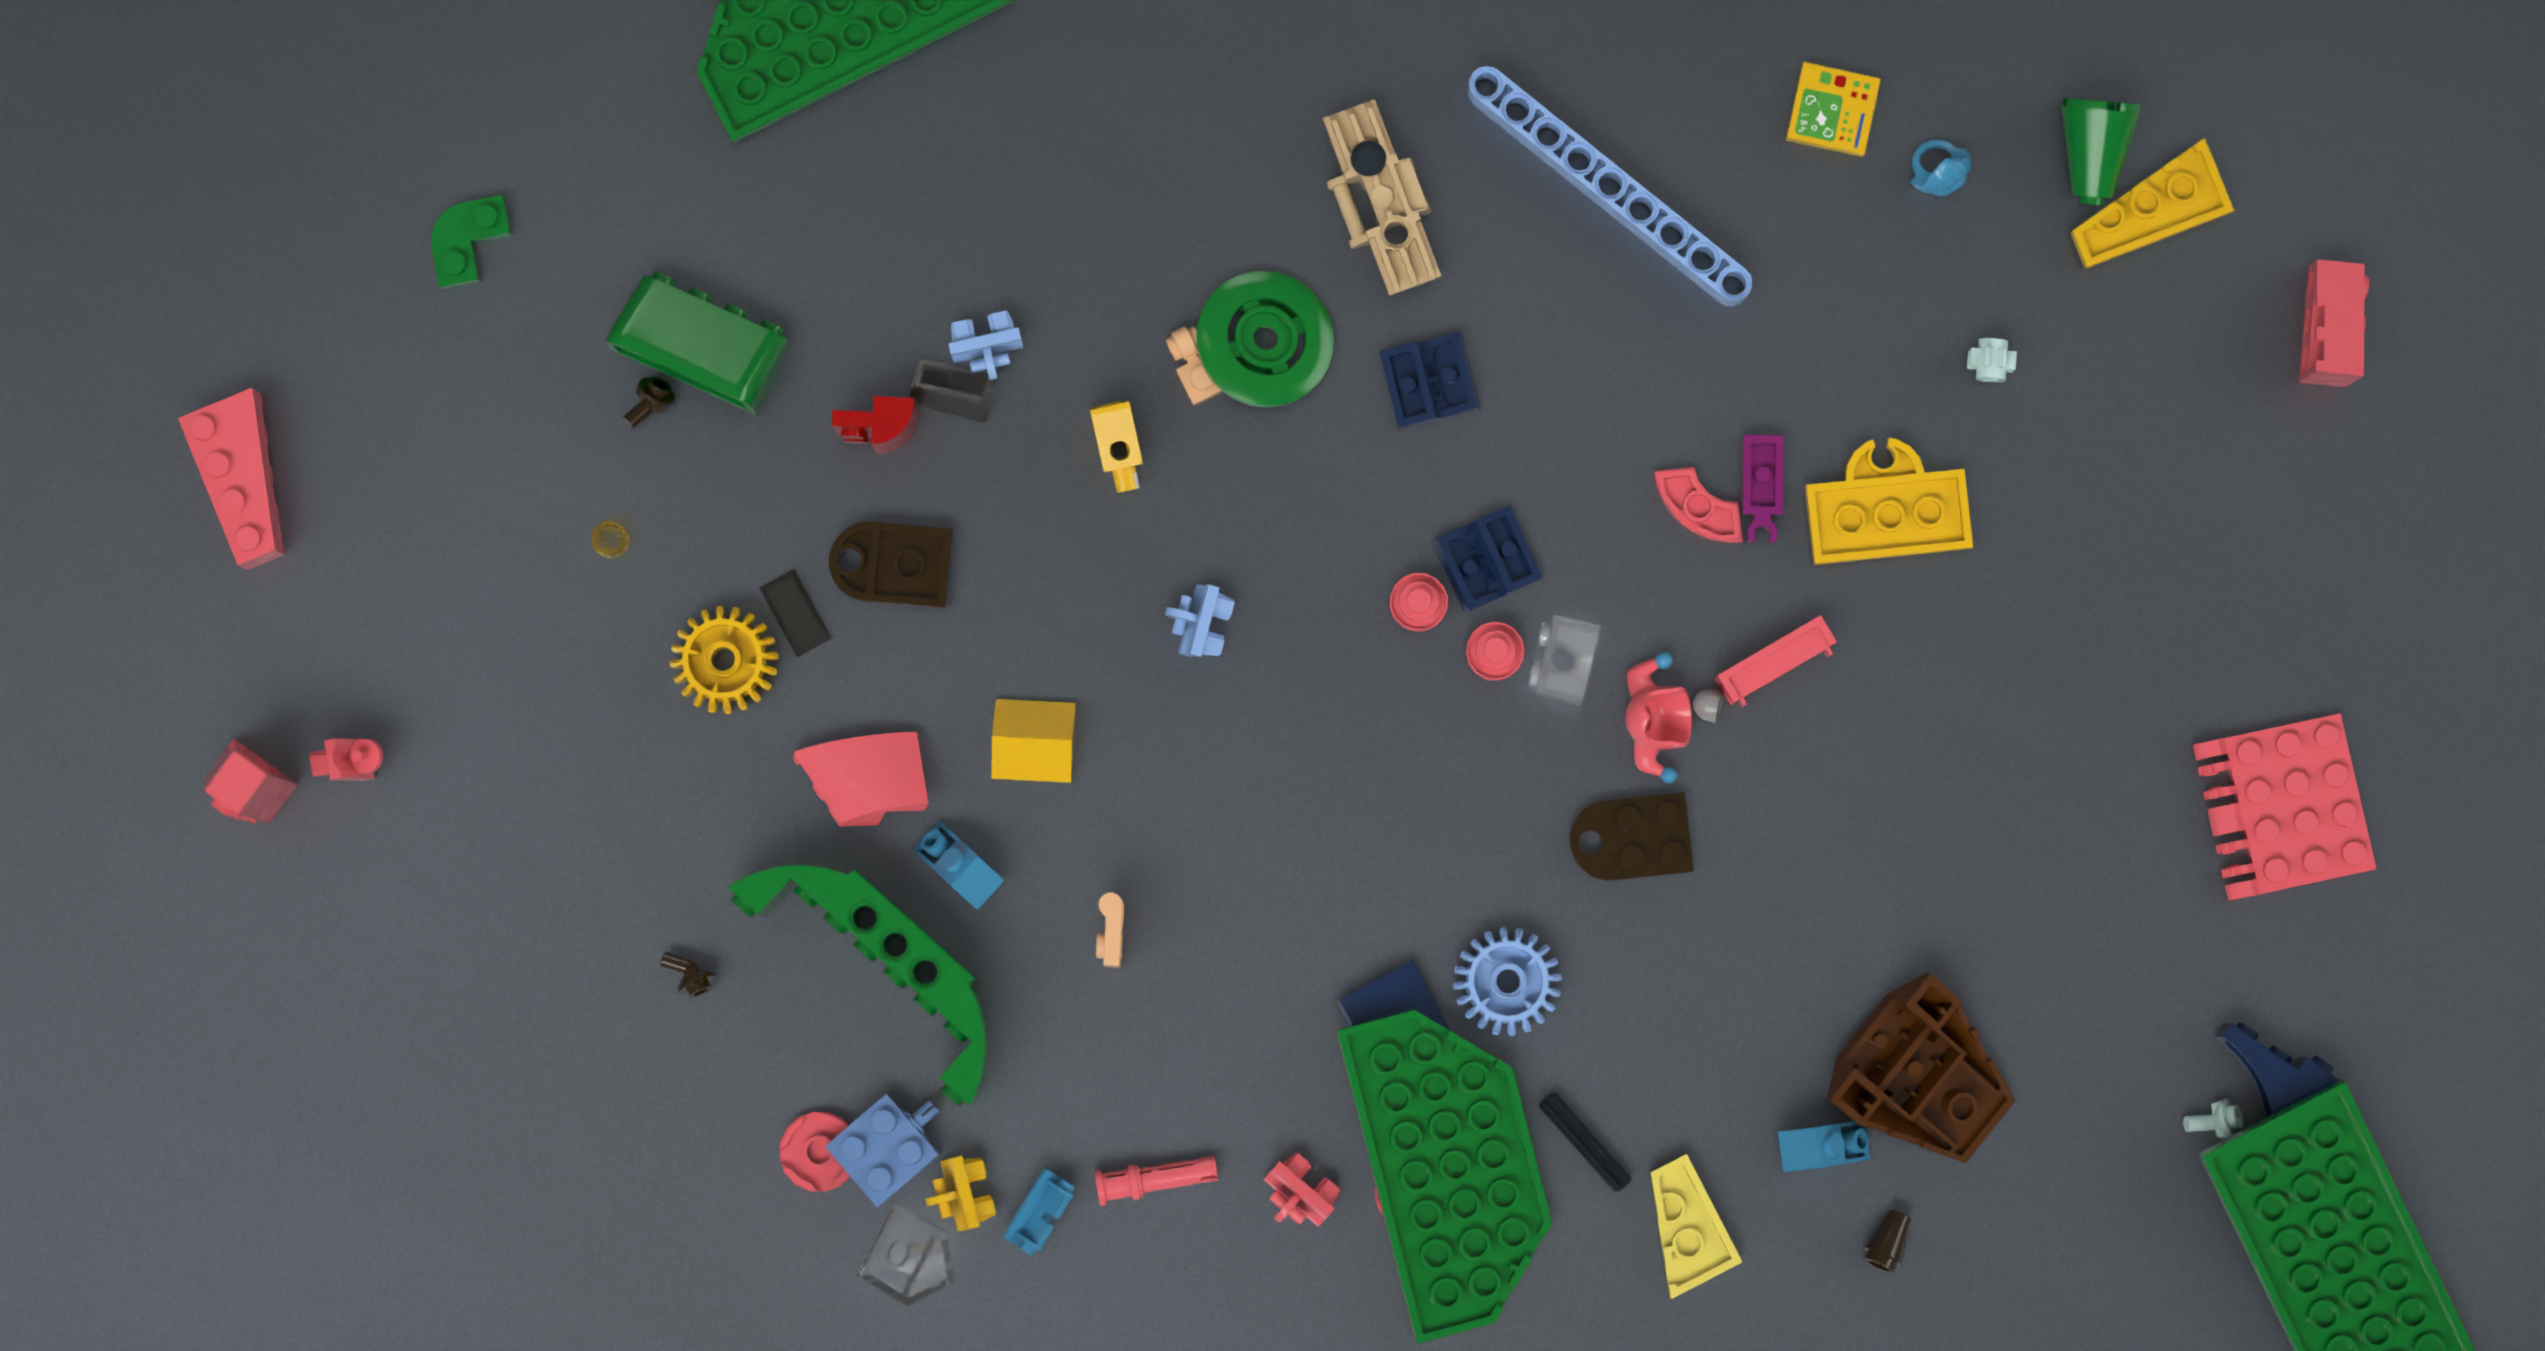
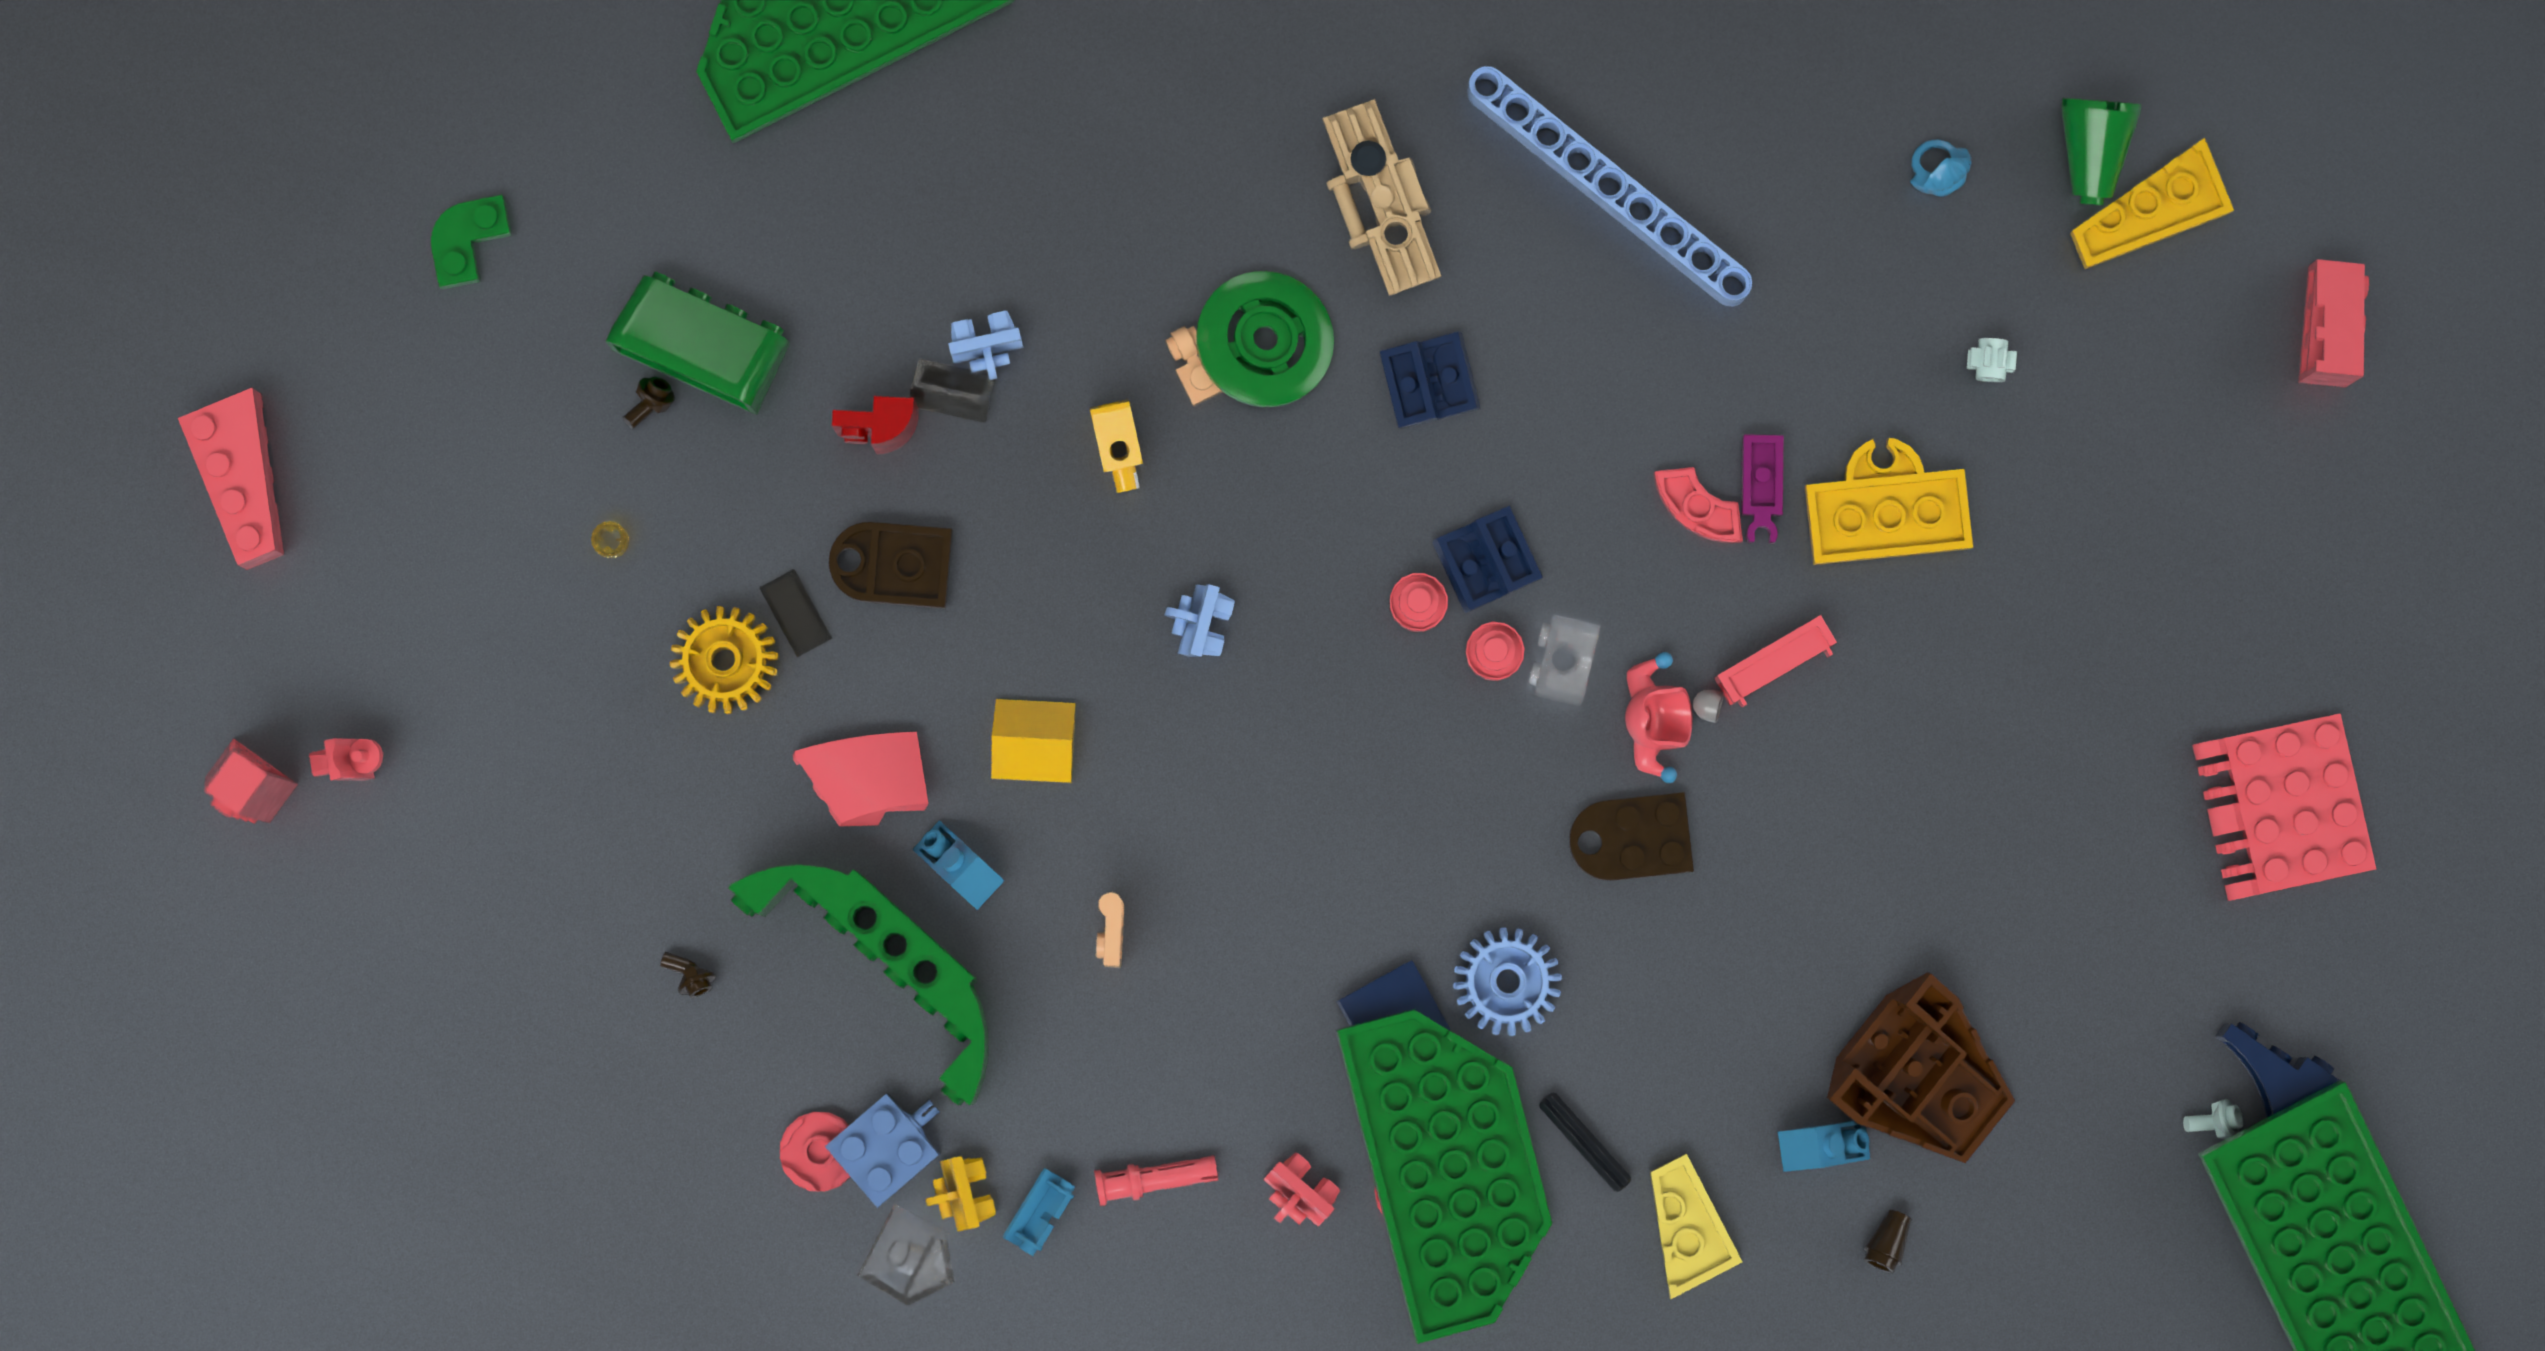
(1833, 109): tile -> none

